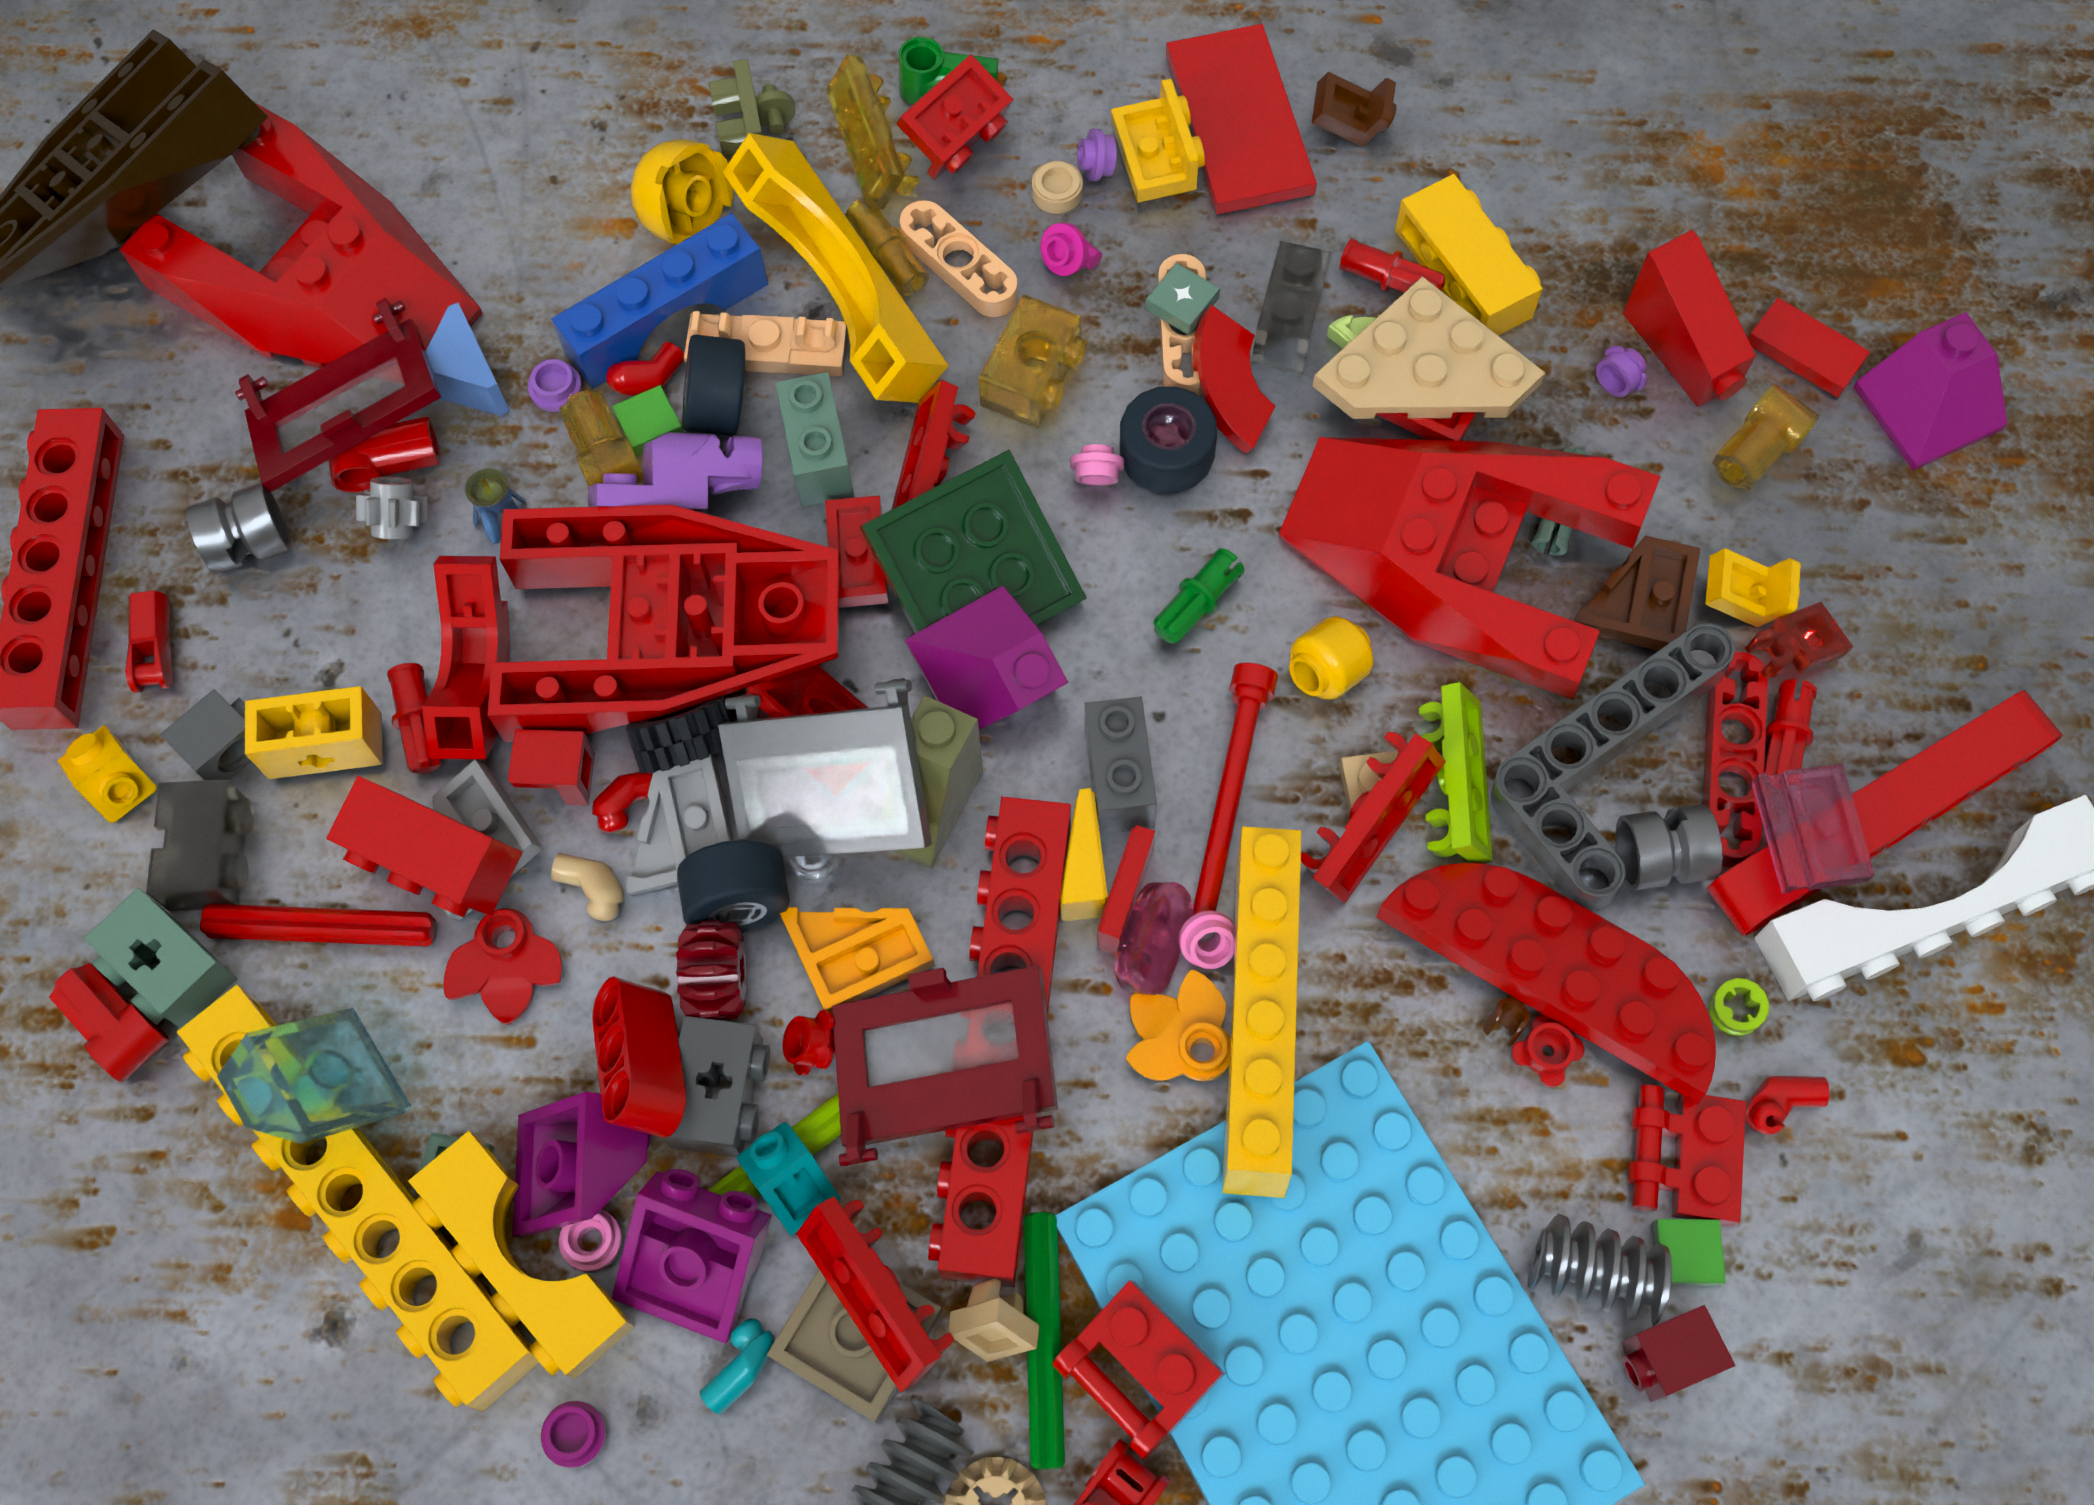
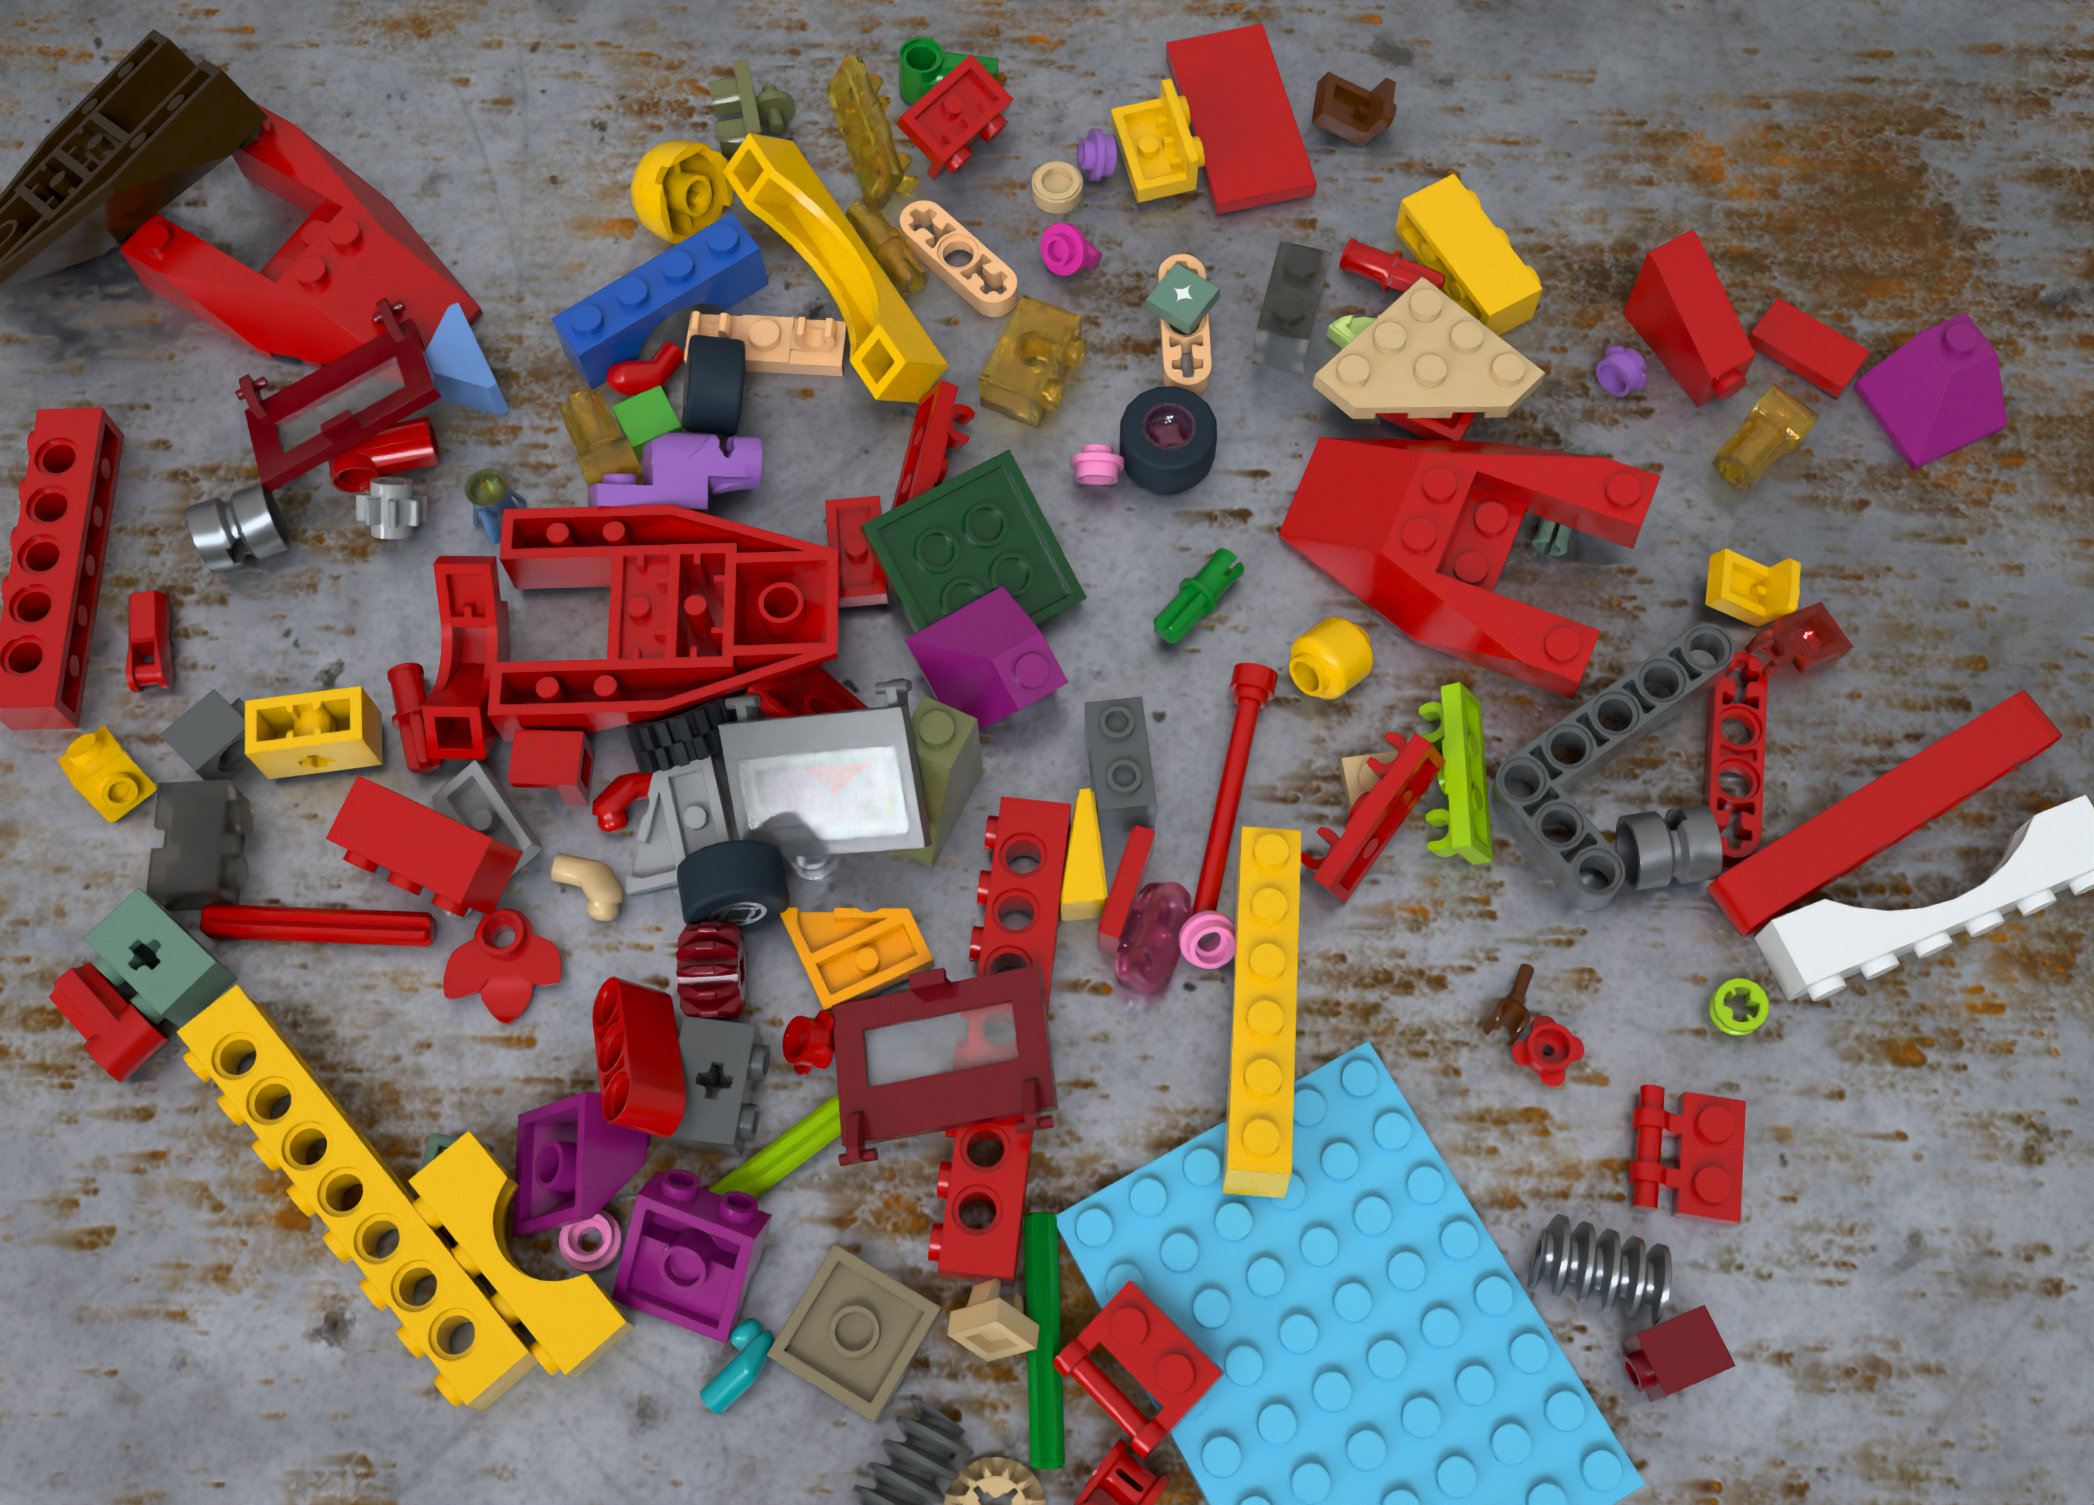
(311, 1078): clear light blue slope -> none
(552, 384): medium lavender plate -> none
(573, 1434): magenta plate -> none
(786, 1176): teal bracket -> none
(814, 439): sand green brick -> none
(871, 1292): red plate -> none
(1175, 1026): light orange plate -> none
(1226, 378): red tile -> none
(1563, 966): red plate -> none
(1647, 596): reddish brown wing -> none
(1694, 1250): bright green tile -> none
(1779, 1095): red arm -> none
(1790, 729): red axle -> none
(1812, 828): clear pink plate -> none

